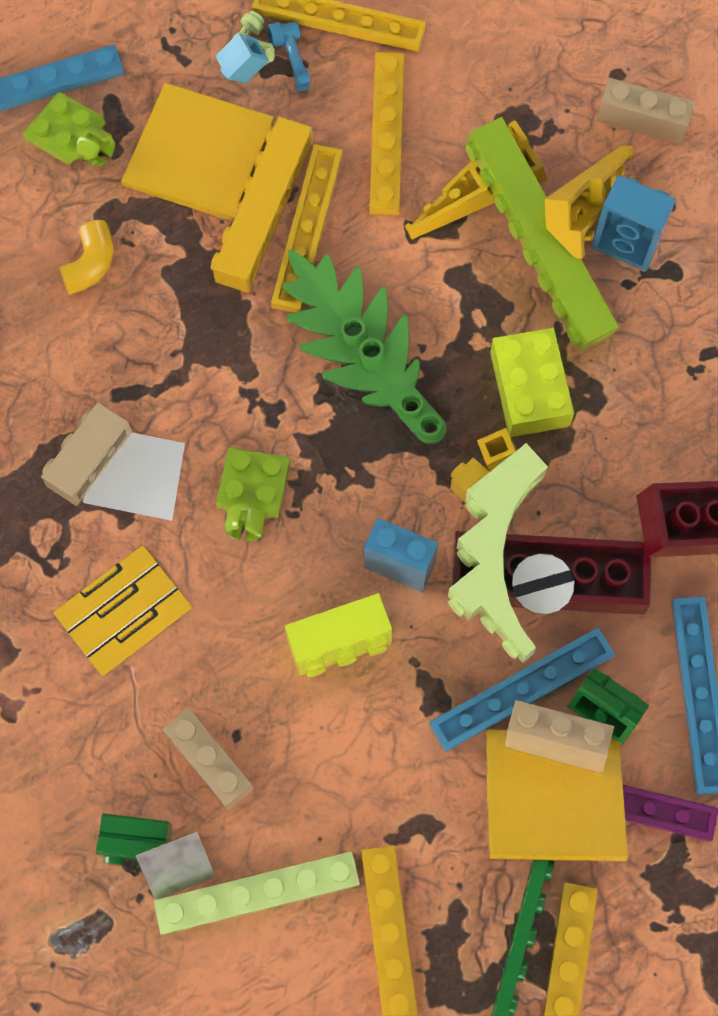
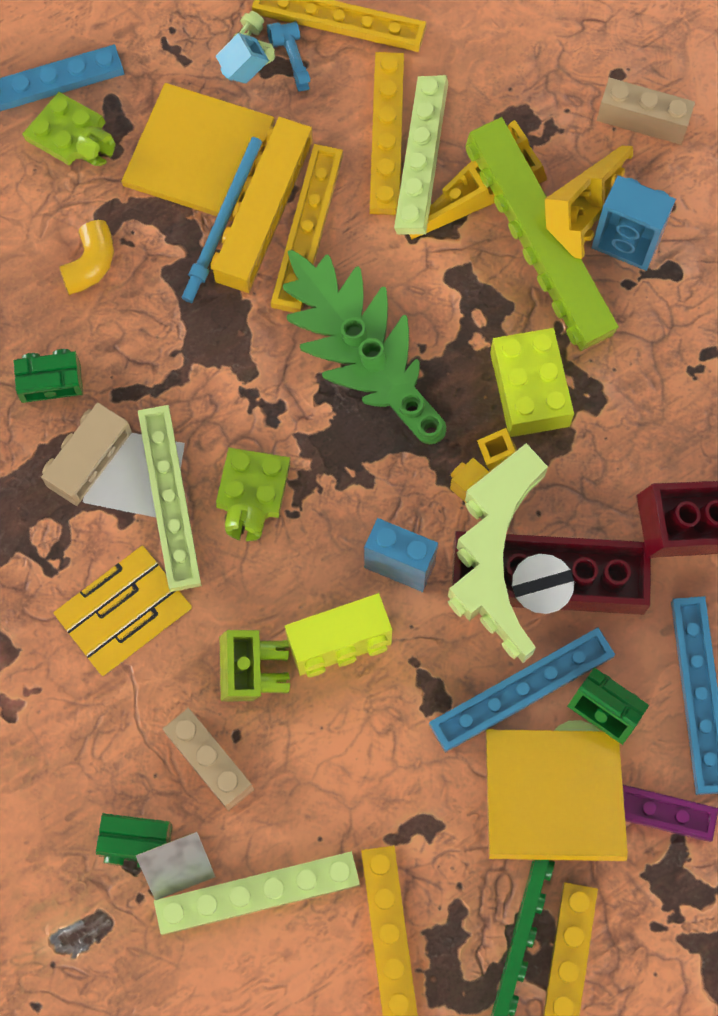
(48, 376): none -> green brick
(169, 498): none -> yellowish green plate
(199, 271): none -> dark azure bar
(241, 666): none -> lime brick
(421, 155): none -> yellowish green plate
(559, 736): tan brick -> none

